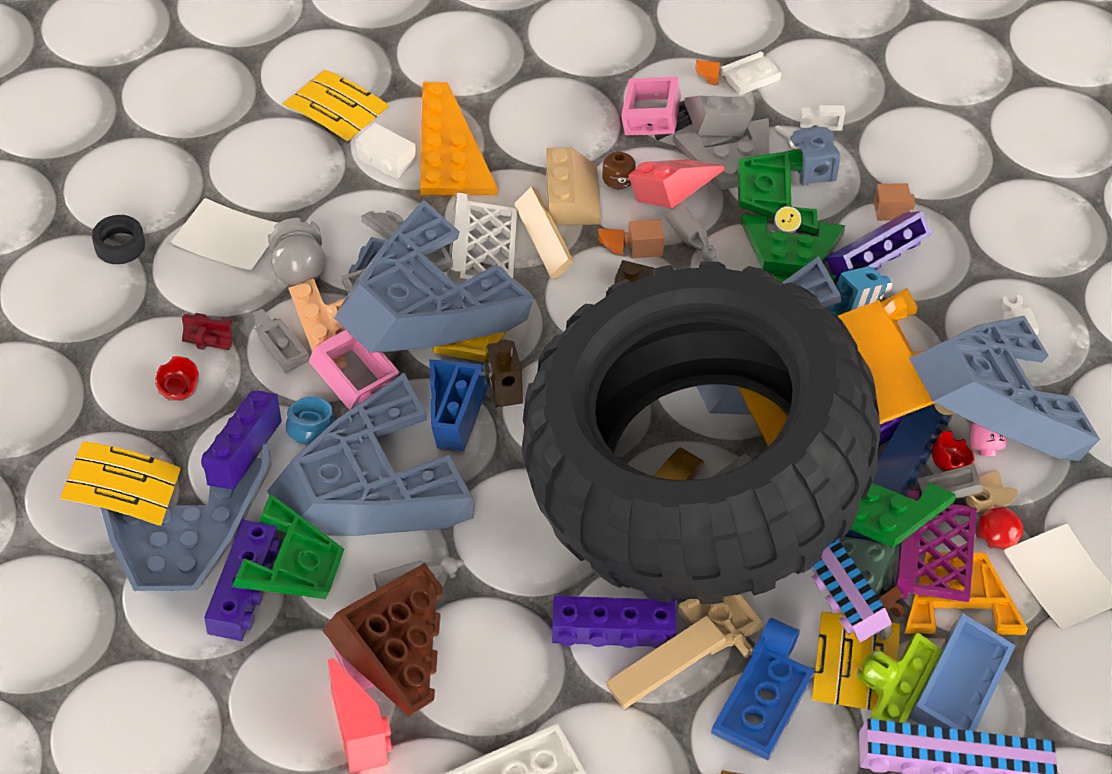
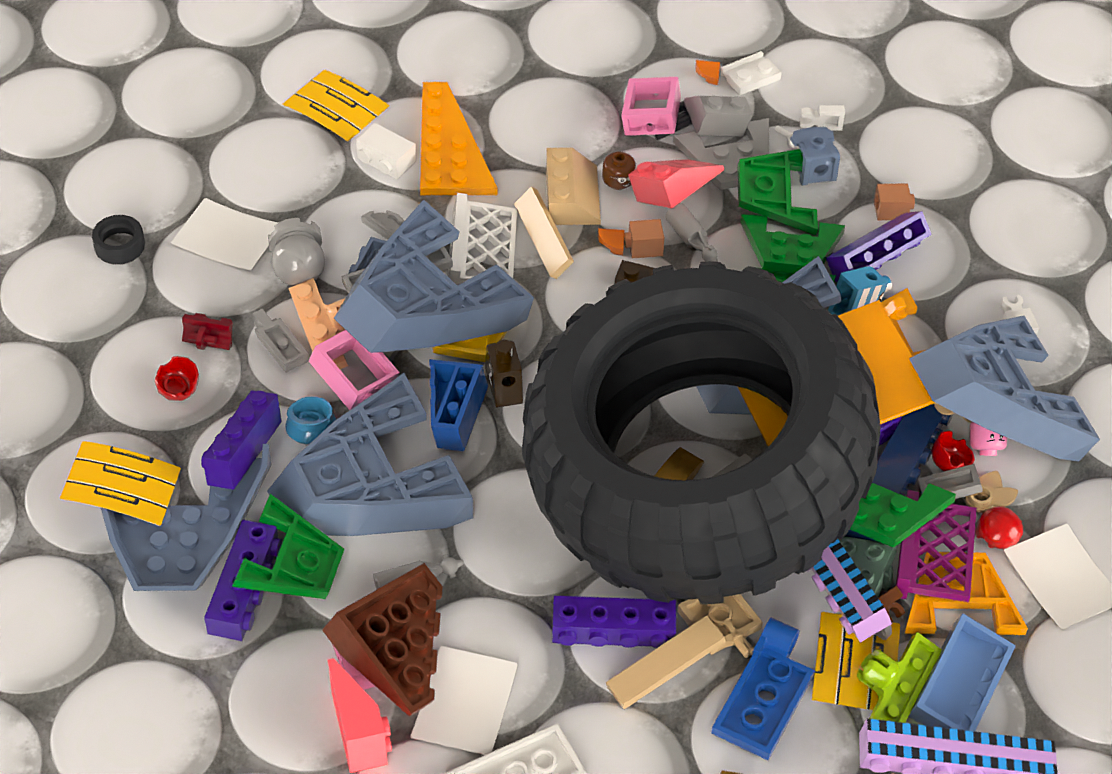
(467, 701): none -> white sticker
(787, 220): light yellow tile -> none

